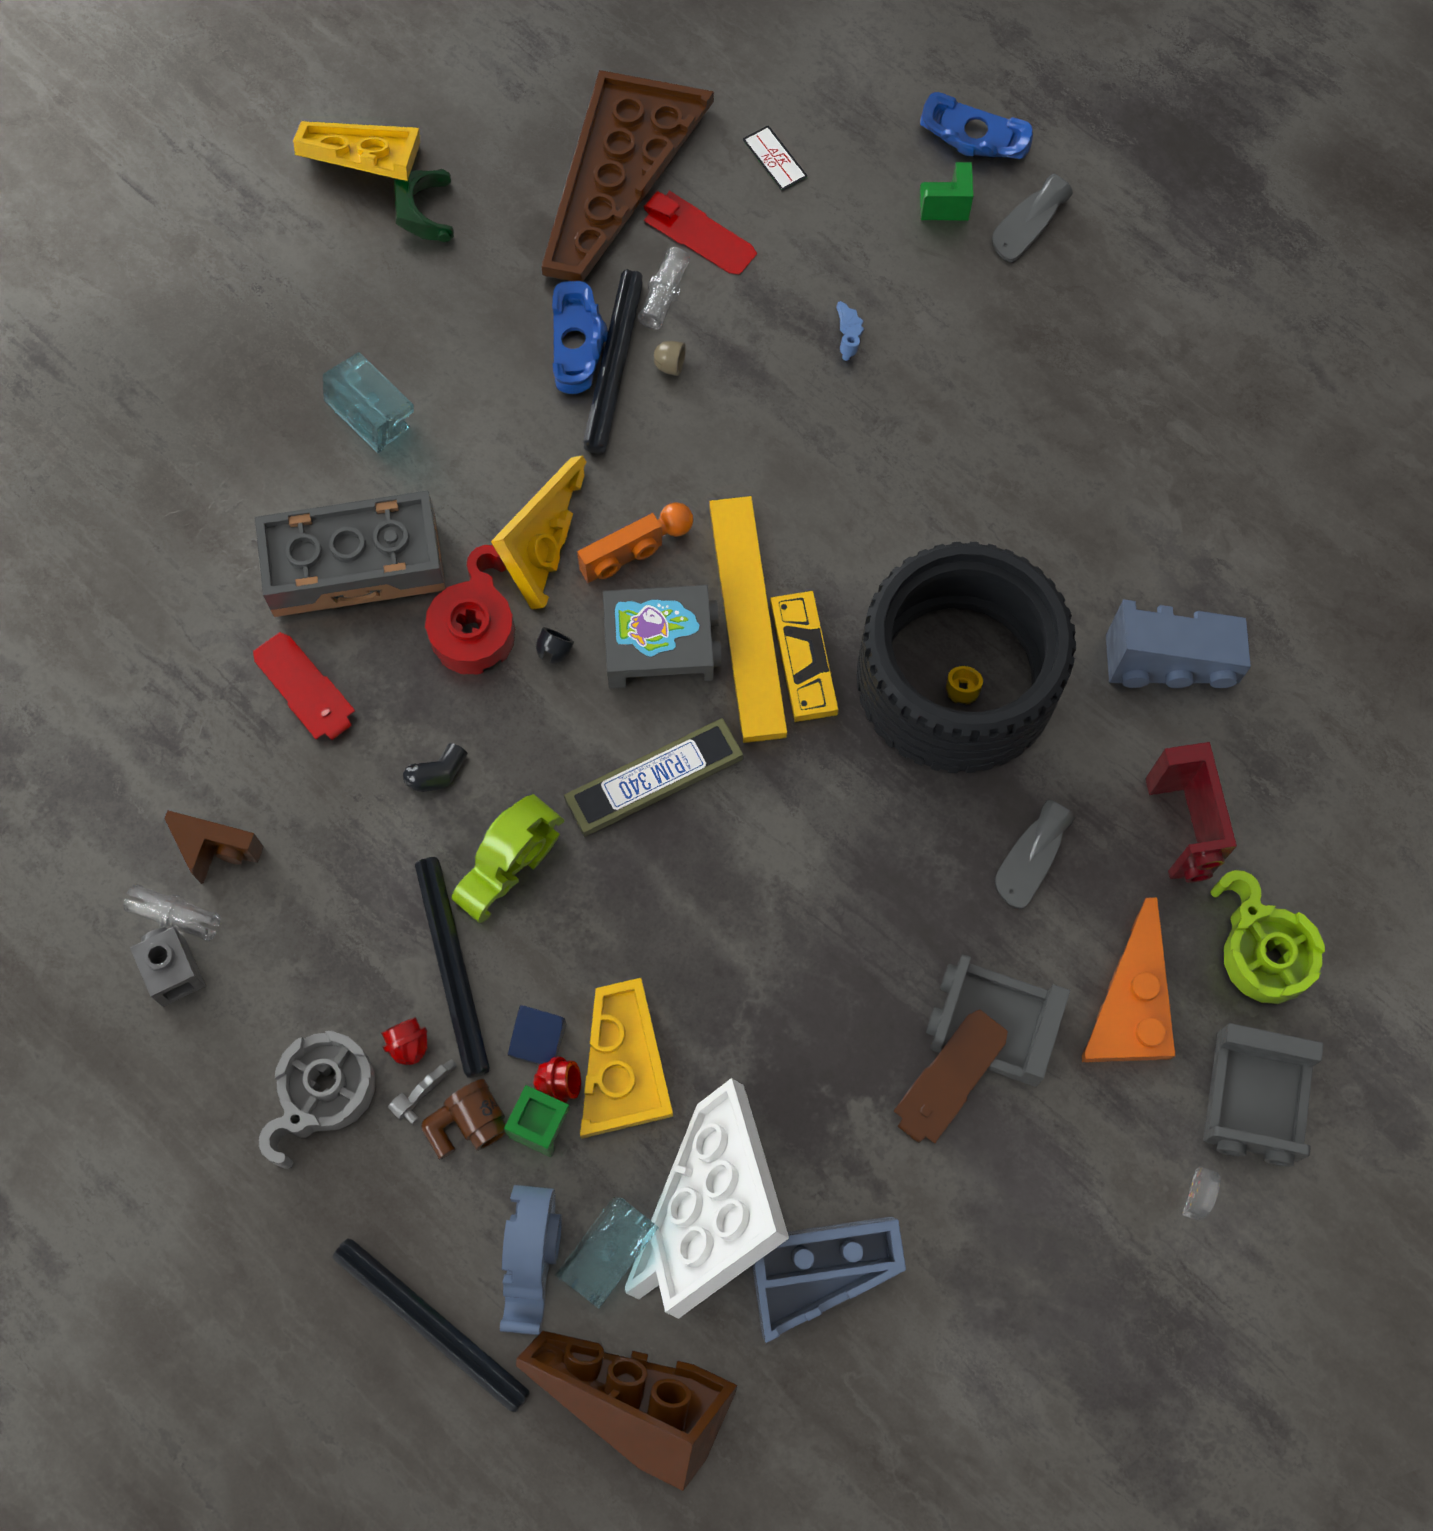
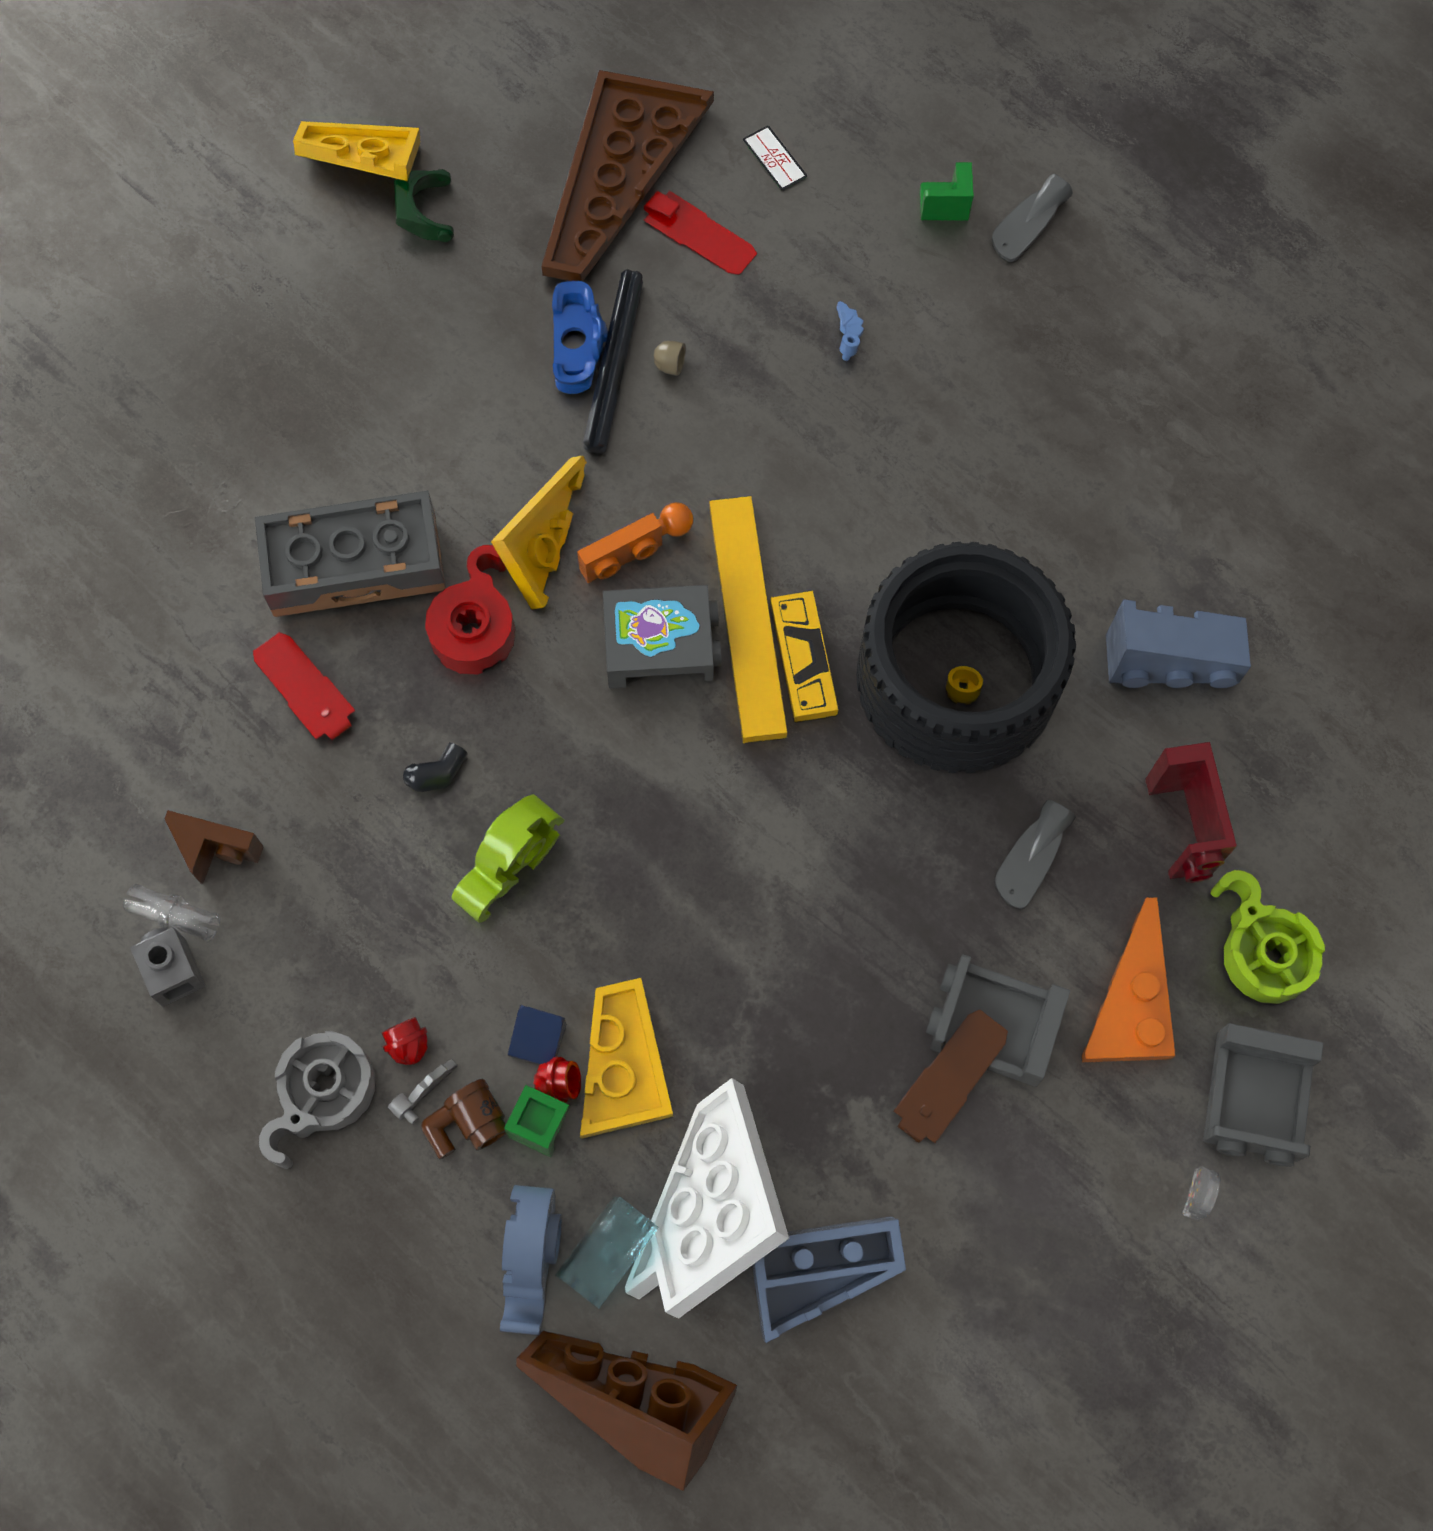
(367, 401): clear light blue hinge -> none
(431, 1325): black axle -> none
(452, 967): black axle -> none
(553, 643): black hinge -> none
(653, 777): tile -> none
(664, 288): clear pin -> none
(948, 121): blue piece -> none

